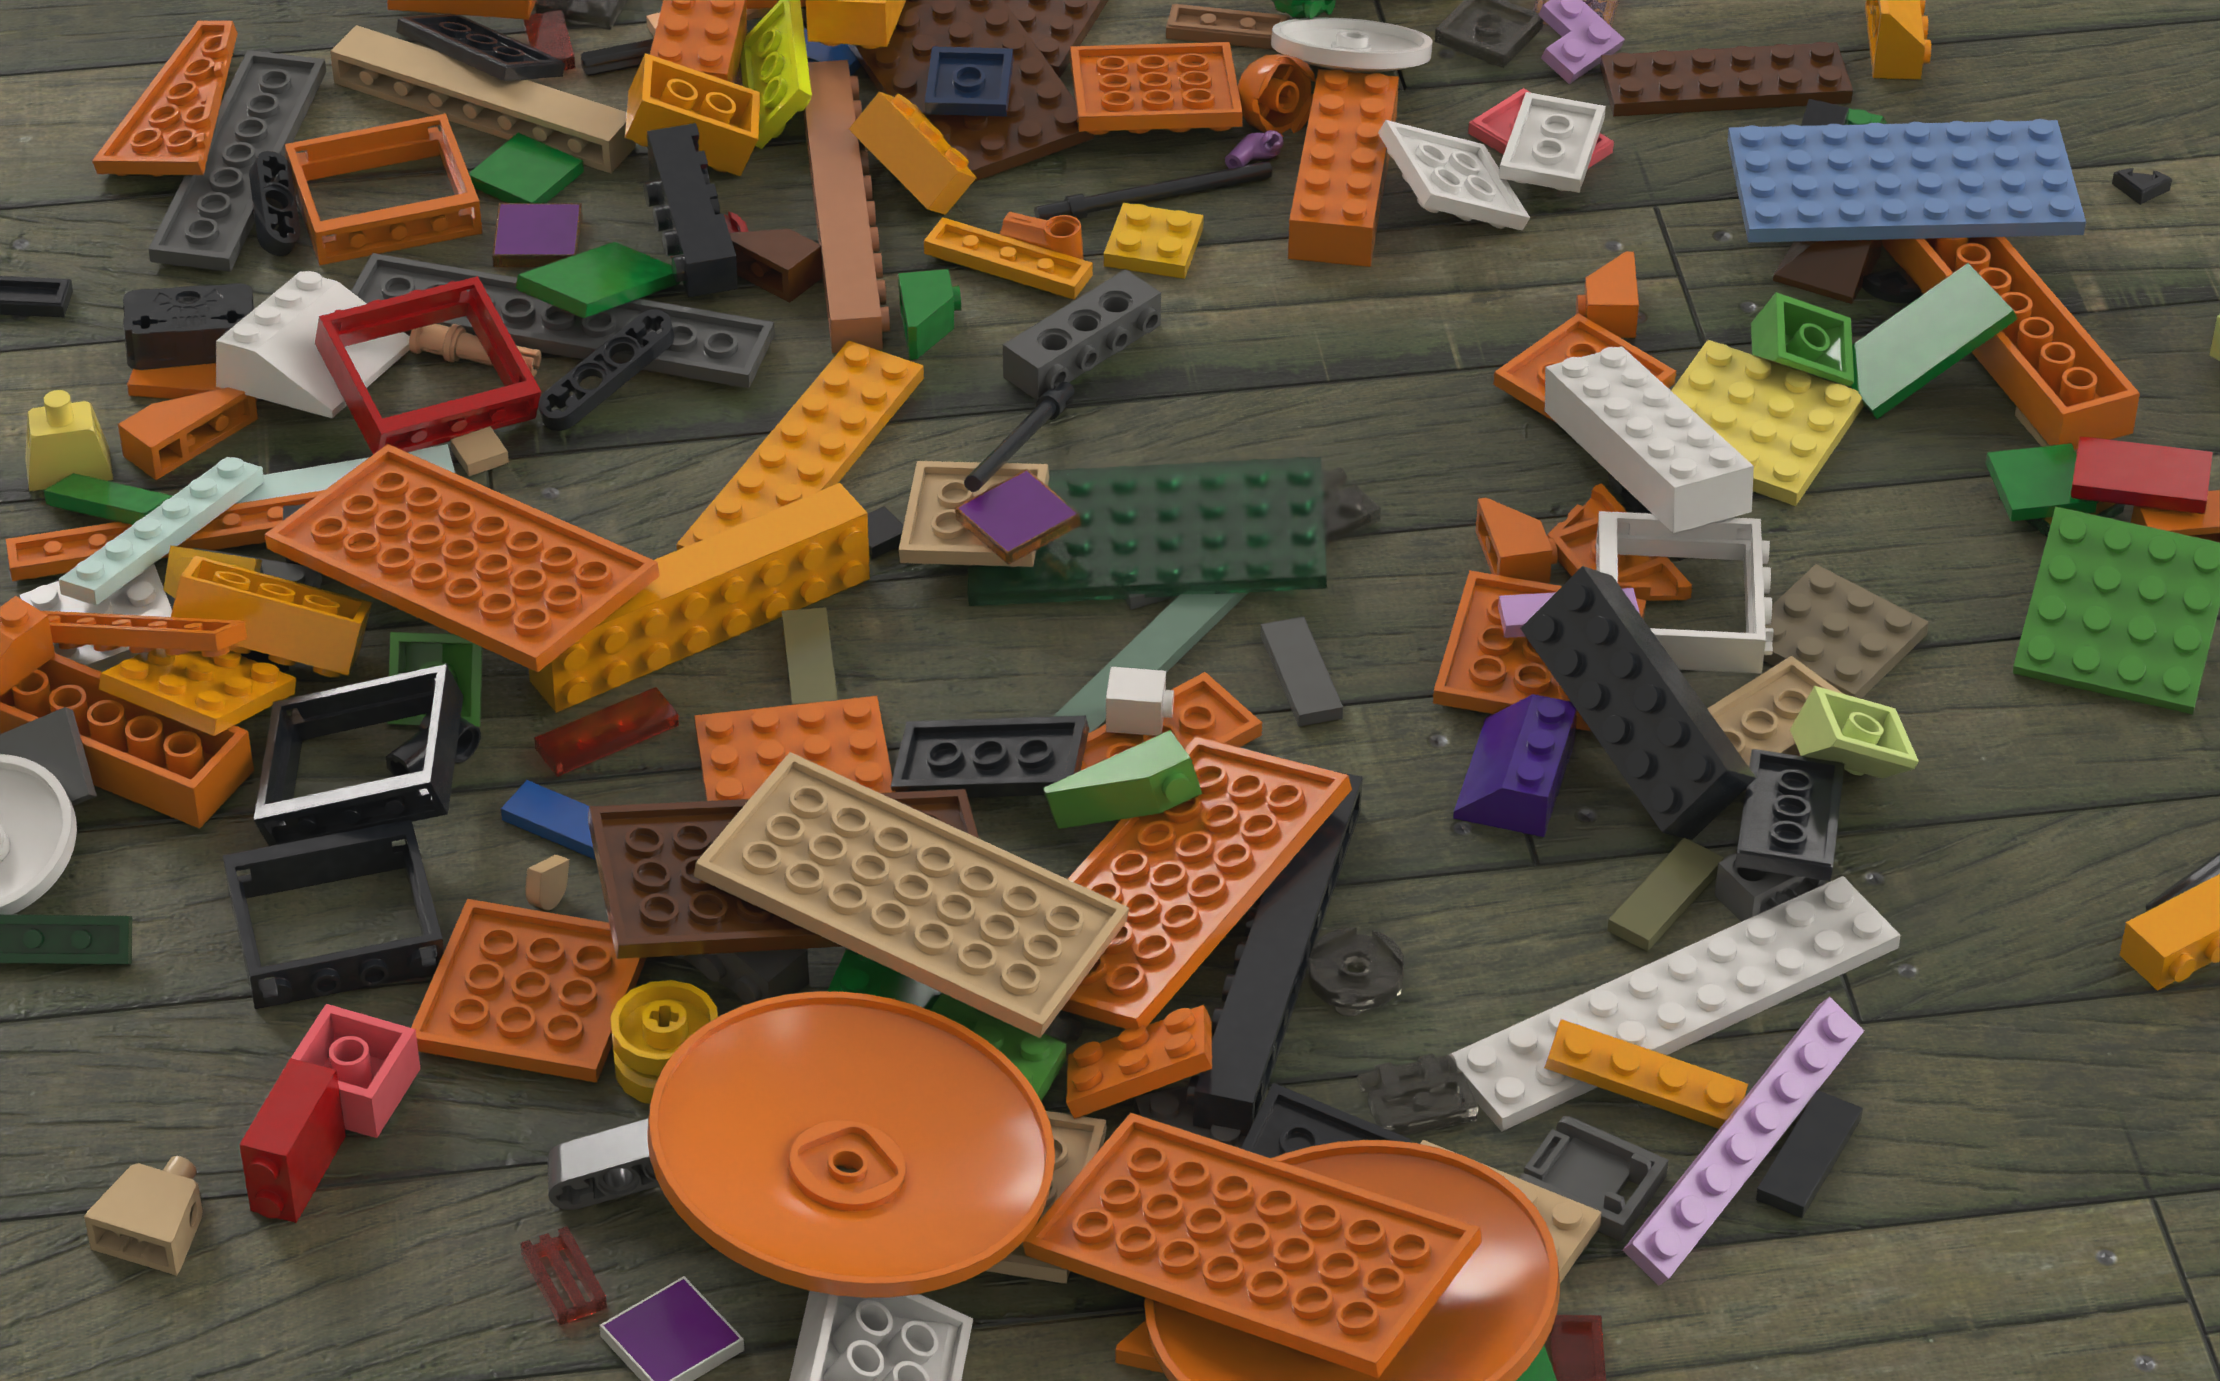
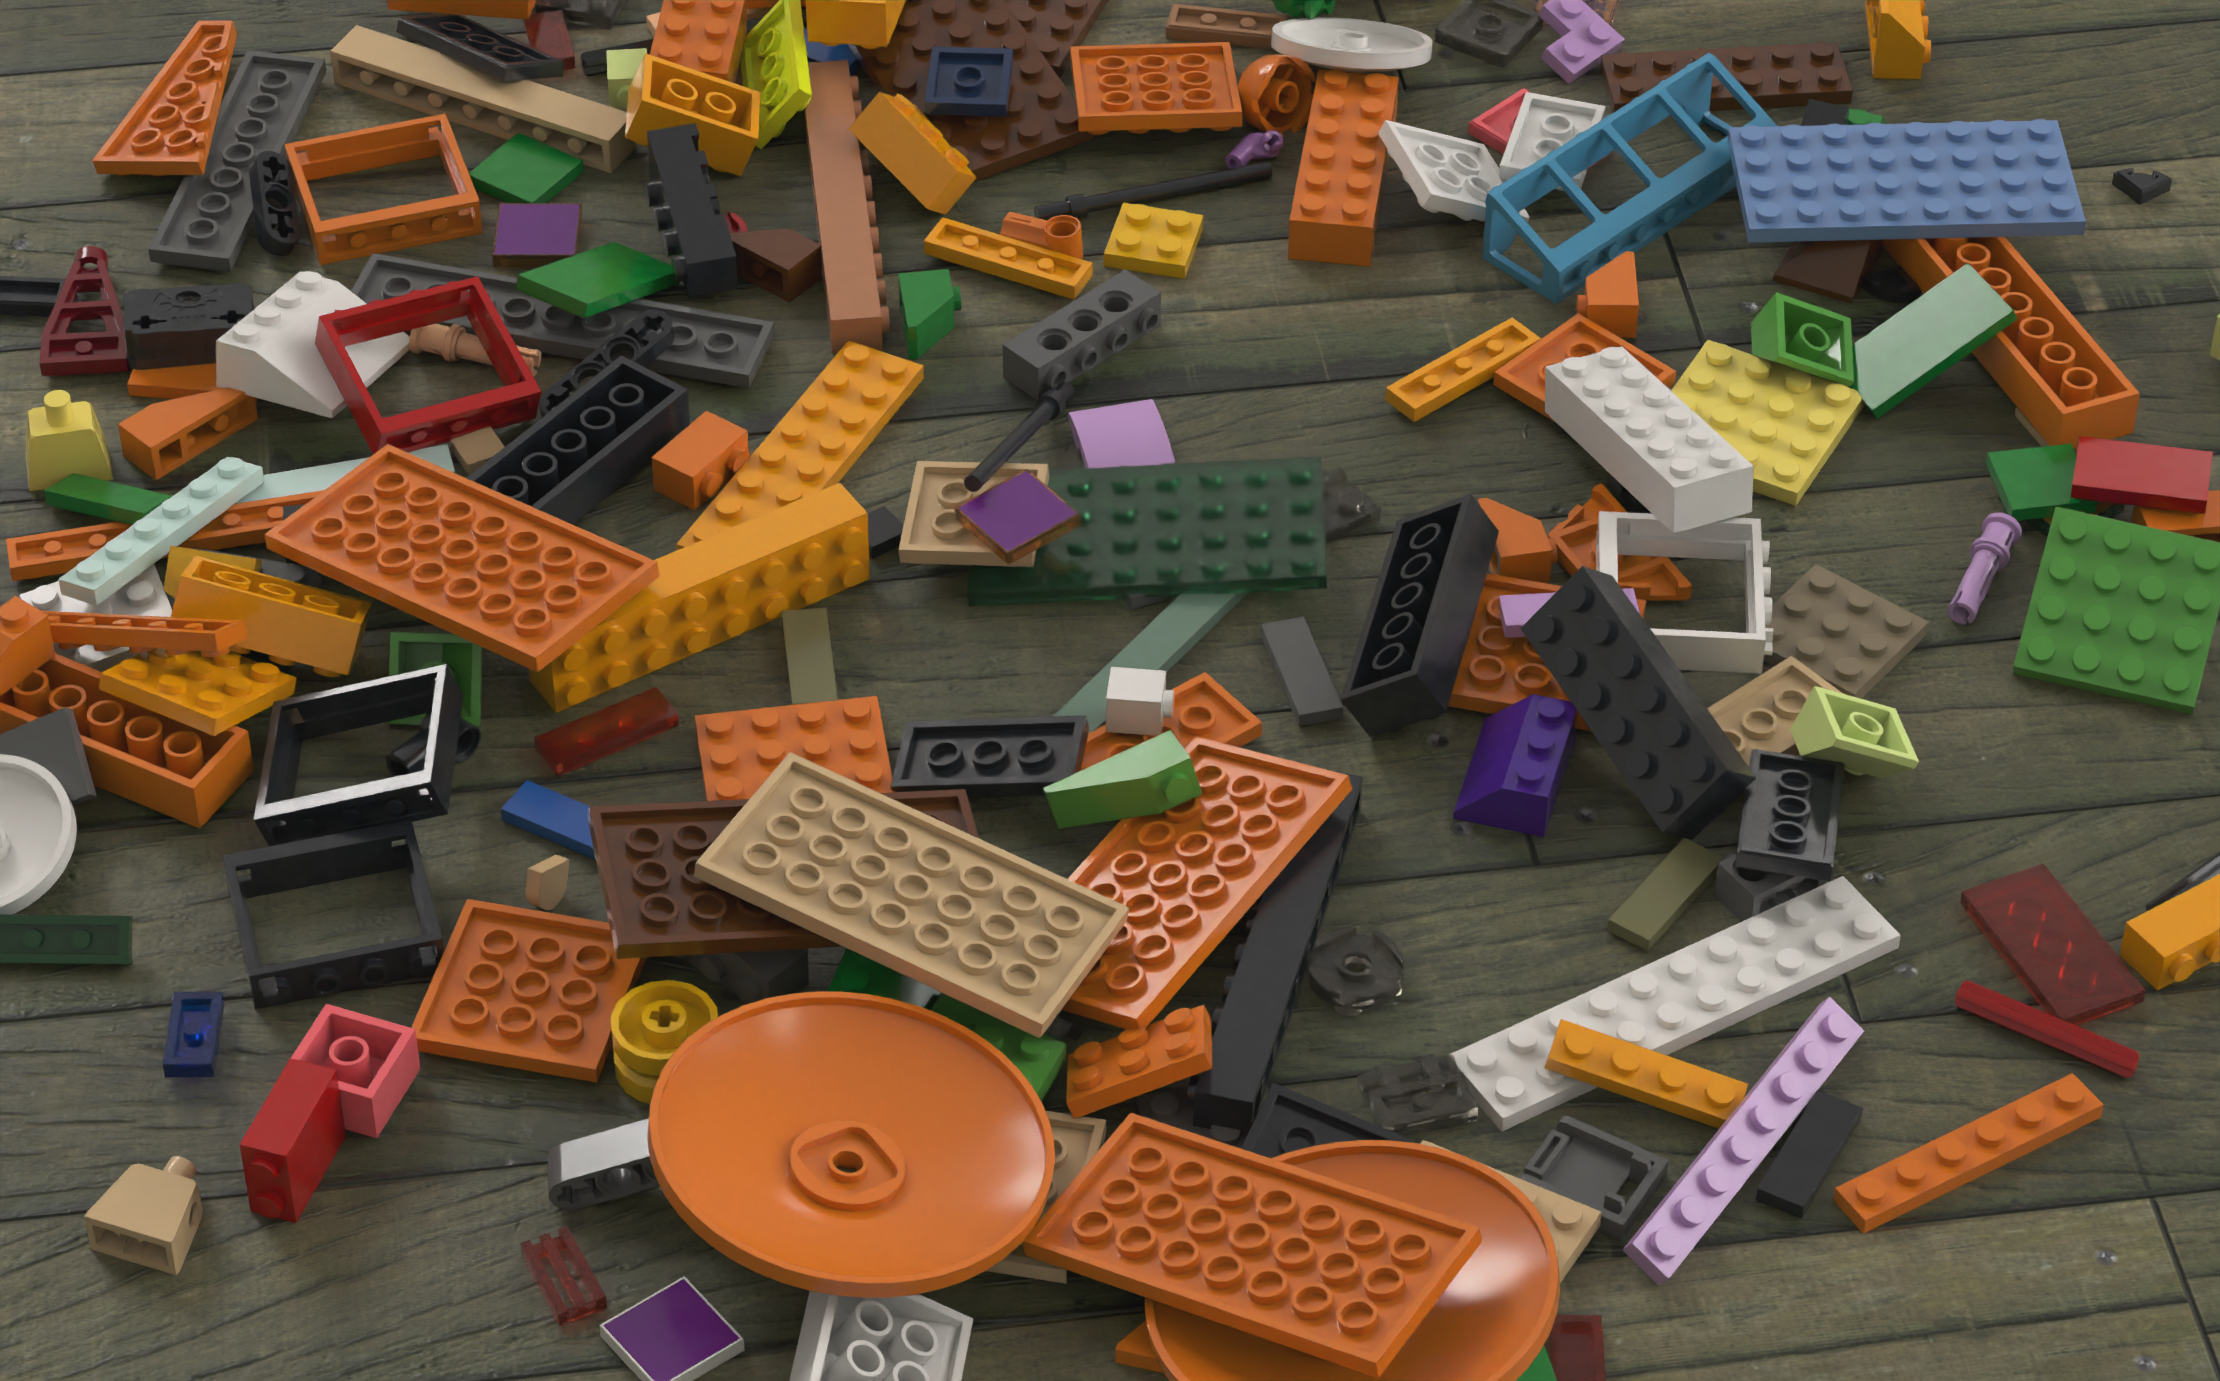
(87, 351): none -> dark red plate
(193, 1034): none -> clear blue plate
(590, 441): none -> black brick
(621, 70): none -> yellowish green brick
(700, 460): none -> orange brick
(1121, 435): none -> lavender slope
(1420, 616): none -> black brick
(1459, 370): none -> light orange plate
(1639, 219): none -> dark azure window
(1967, 1153): none -> orange plate
(1988, 555): none -> lavender pin
(2047, 1029): none -> red axle
(2052, 946): none -> clear red tile

